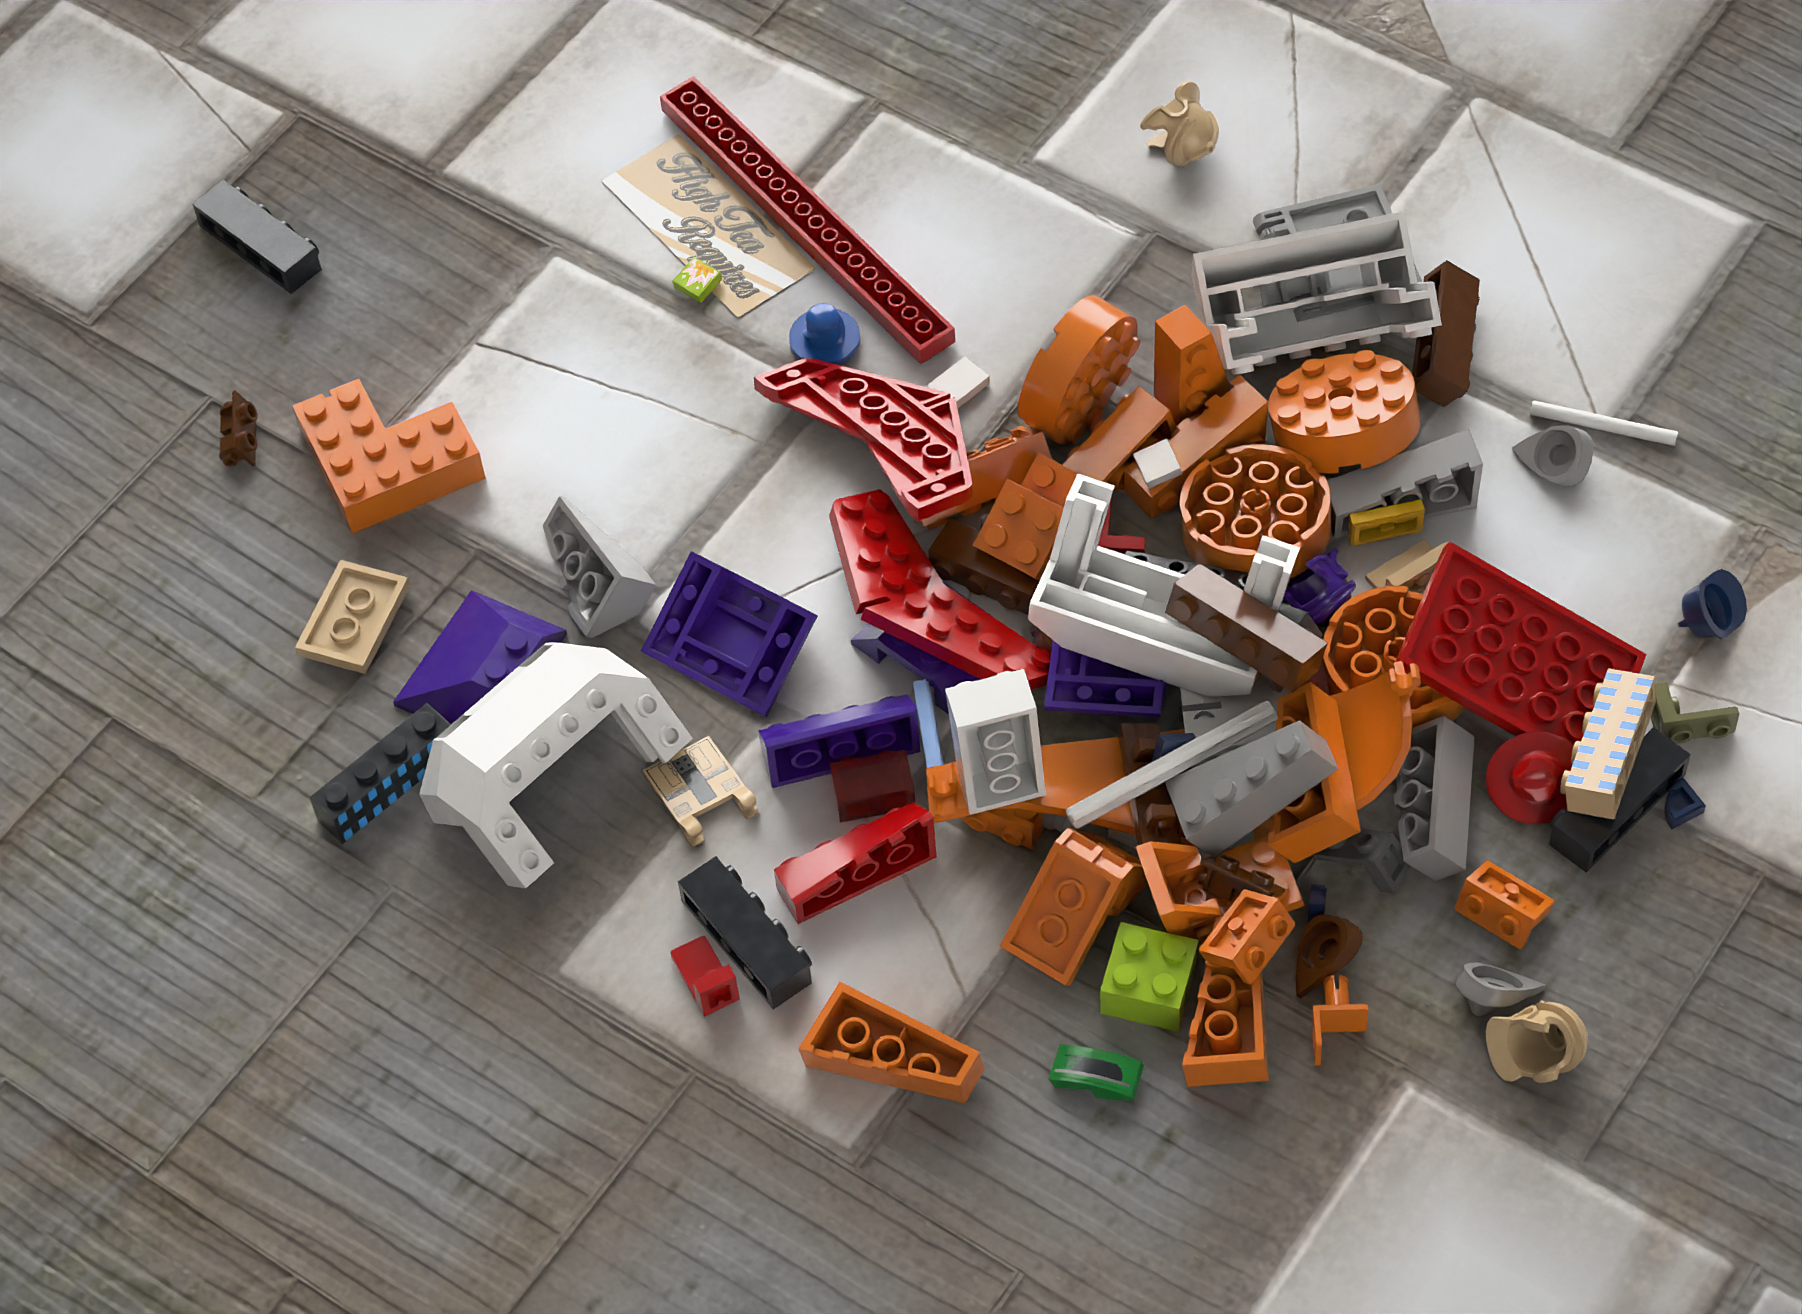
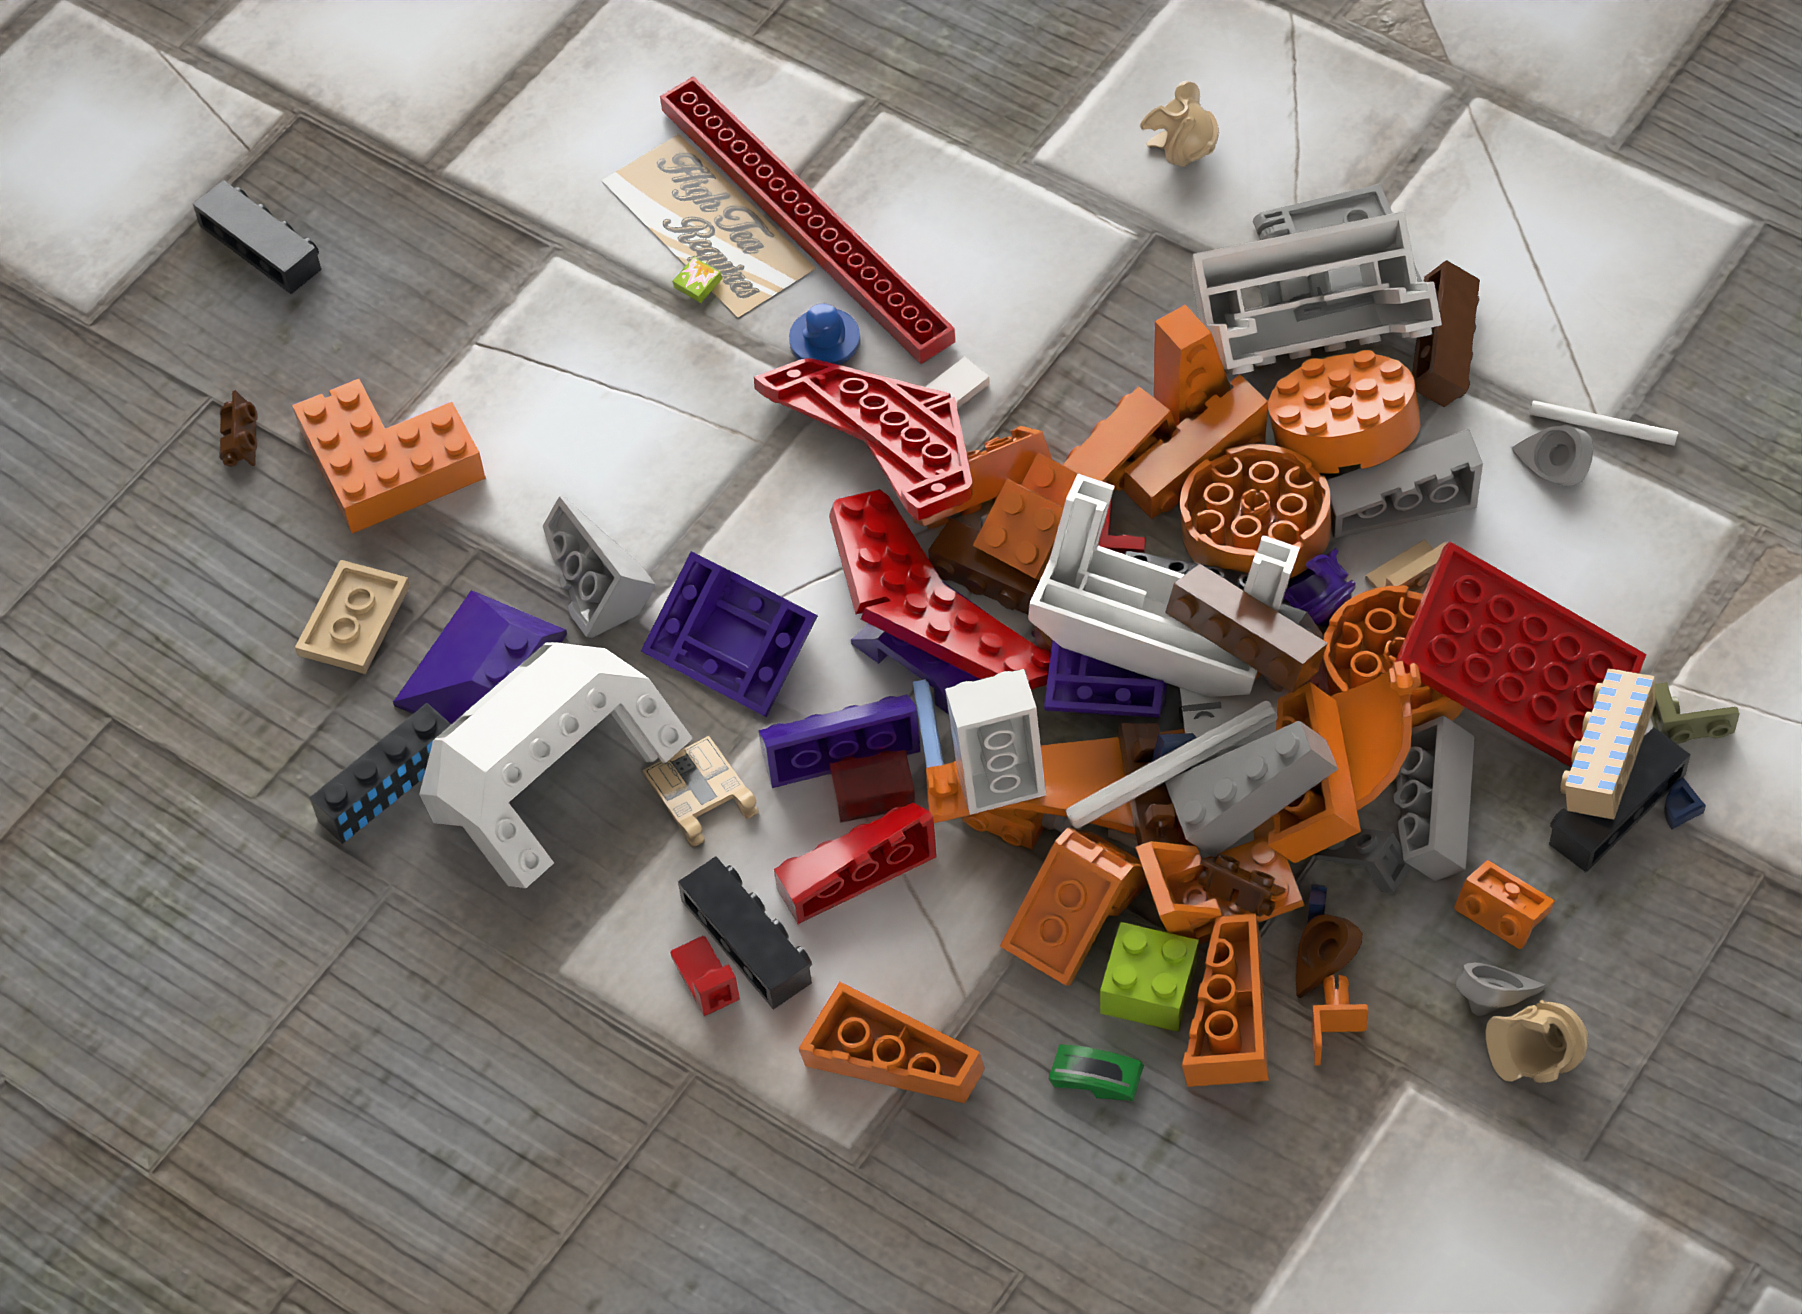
(1079, 370): orange brick -> none
(1157, 463): white tile -> none
(1248, 934): orange bracket -> none
(1385, 522): yellow tile -> none
(1528, 775): red hat -> none
(1714, 606): dark blue piece -> none

